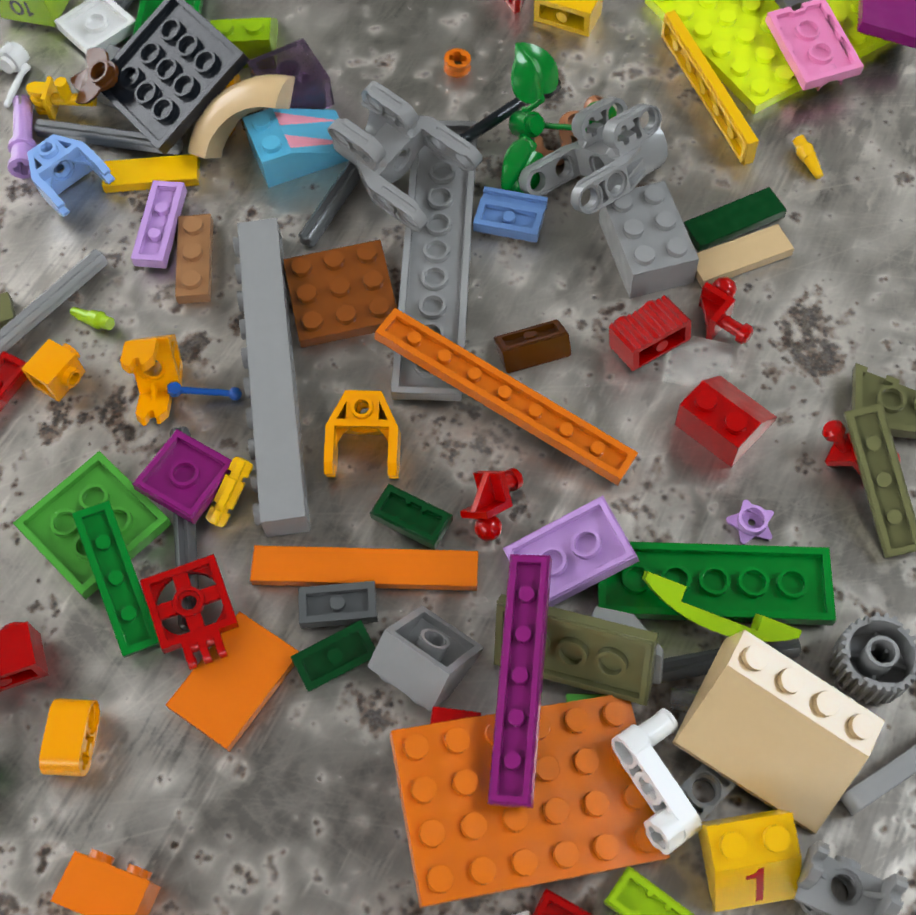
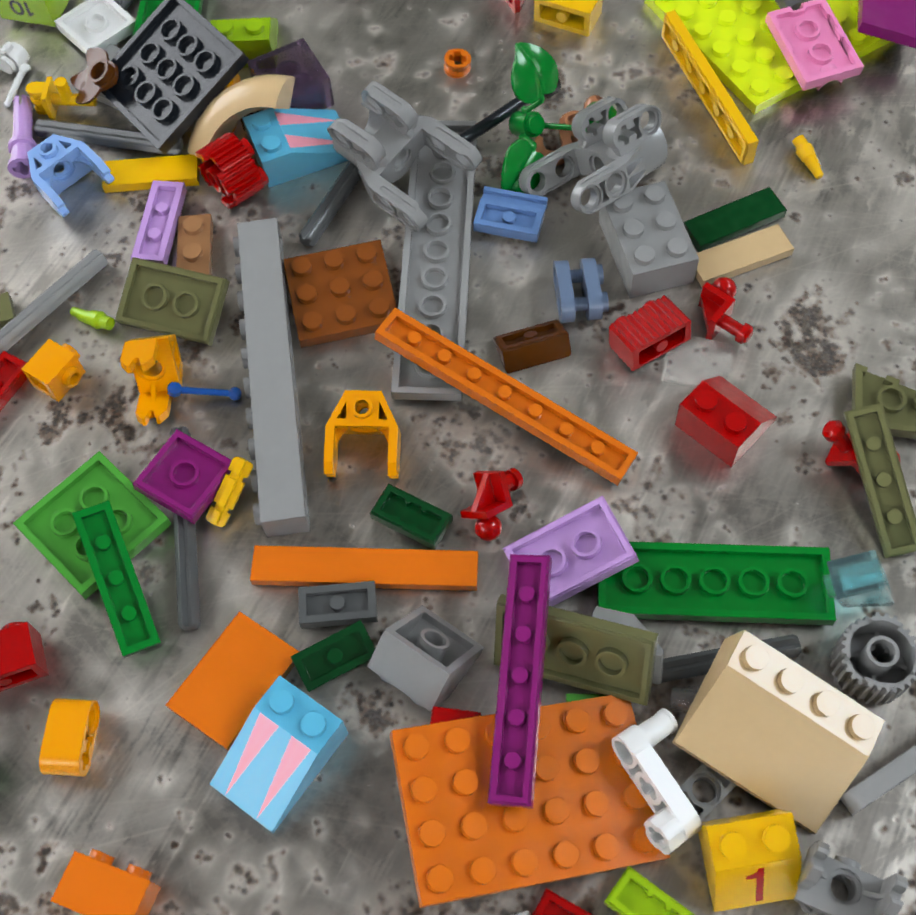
(172, 301): none -> olive tile
(200, 636): red piece -> none
(231, 169): none -> red brick
(278, 753): none -> medium azure slope
(593, 300): none -> sand blue brick
(758, 515): lavender plate -> none
(762, 627): lime slope -> none
(858, 581): none -> clear light blue slope

